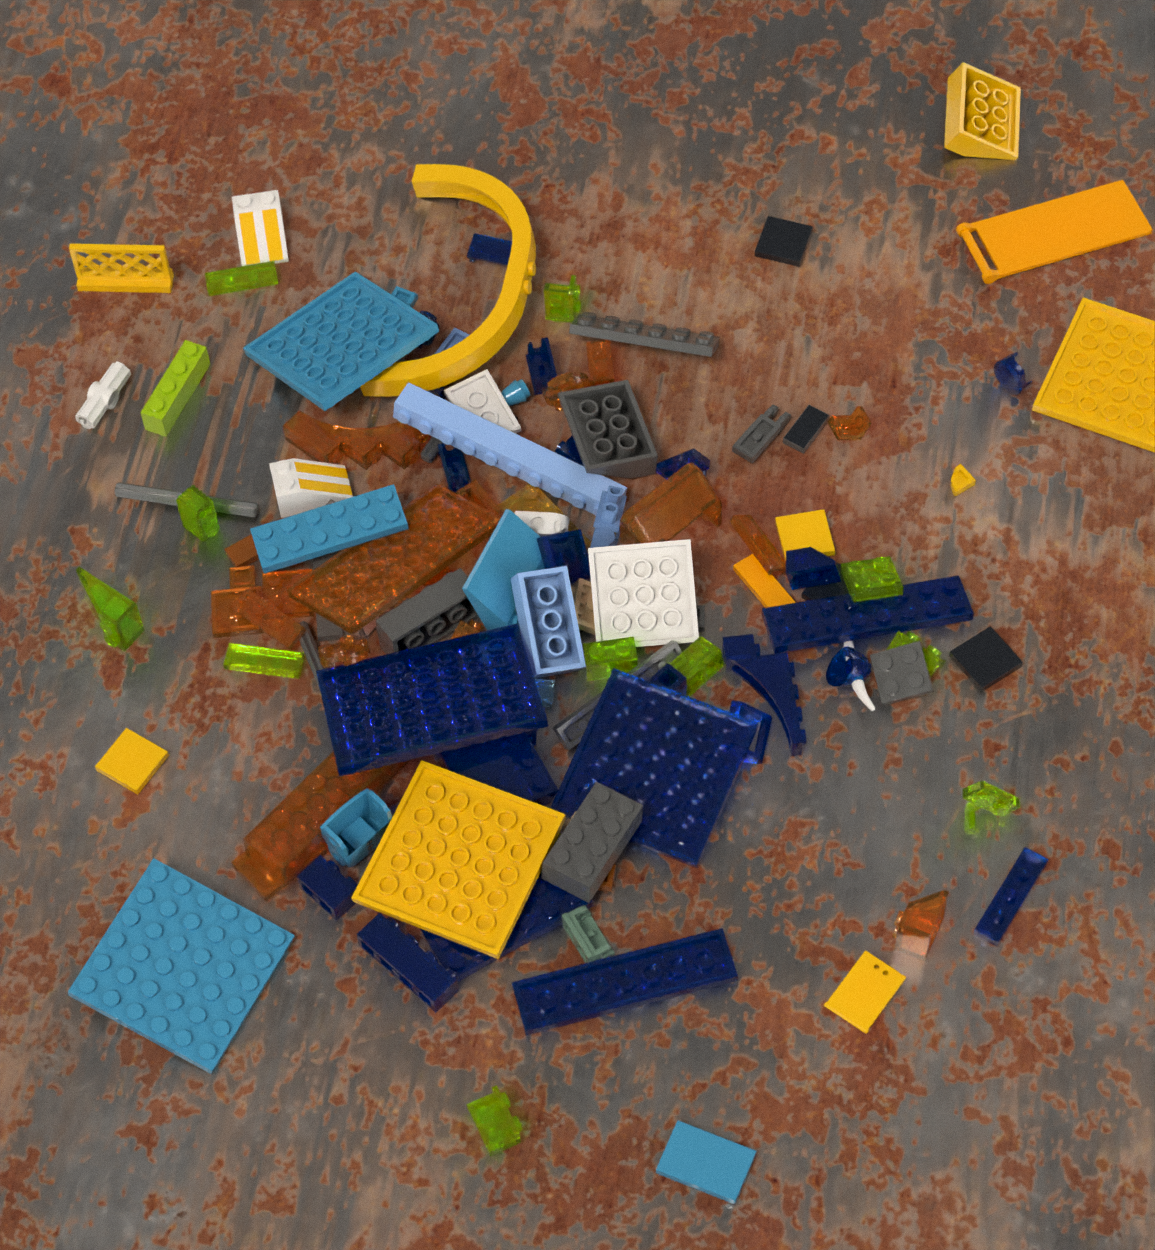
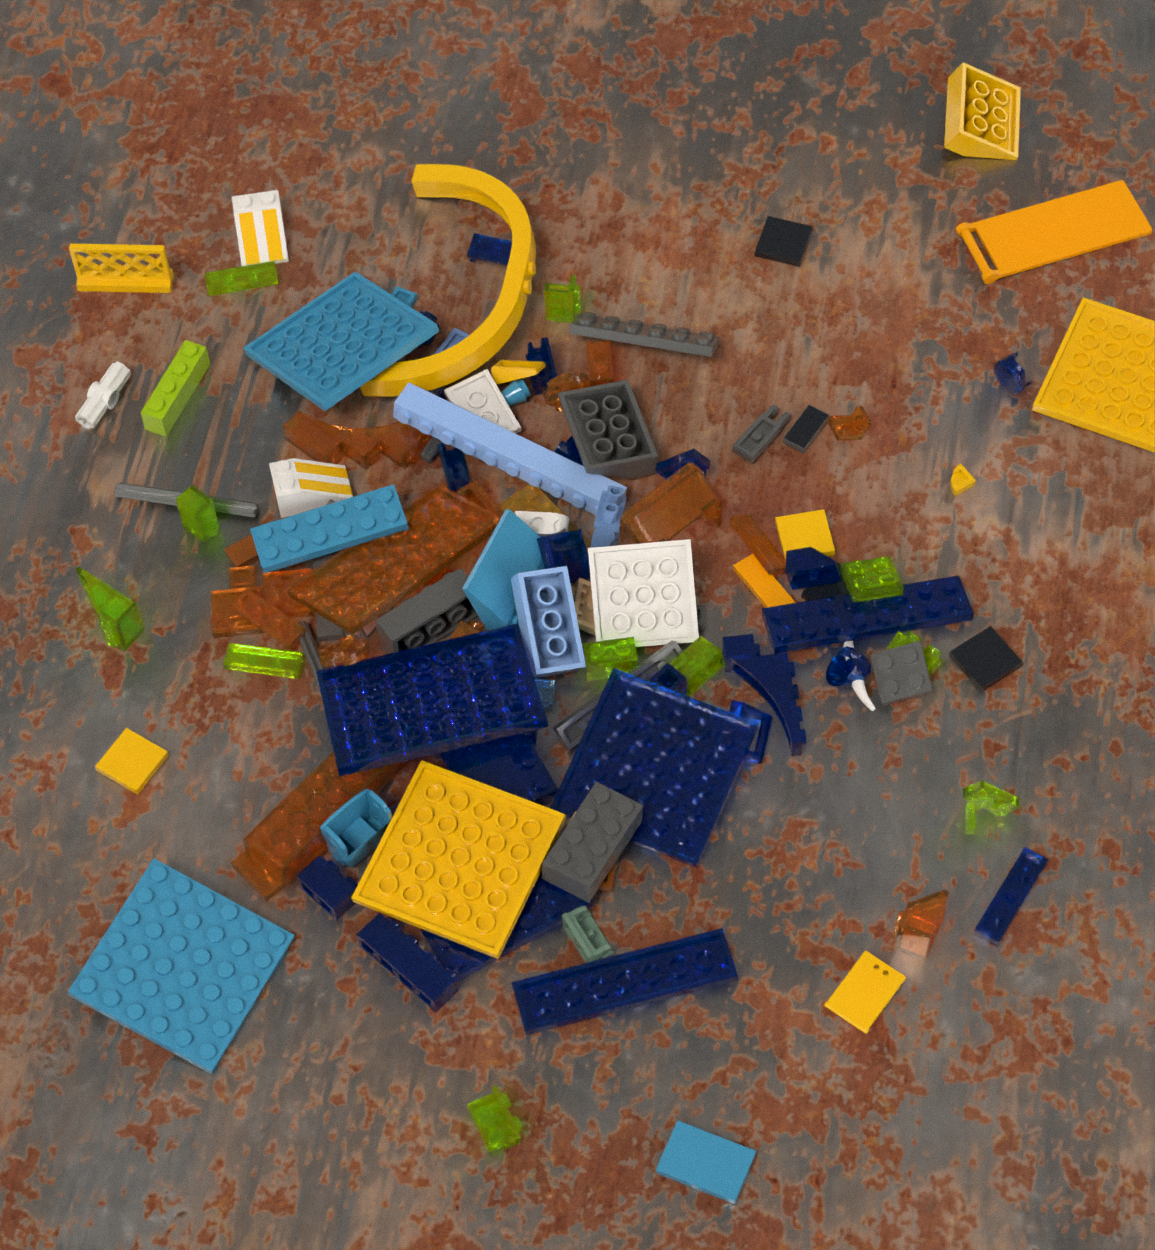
(512, 370): none -> yellow slope

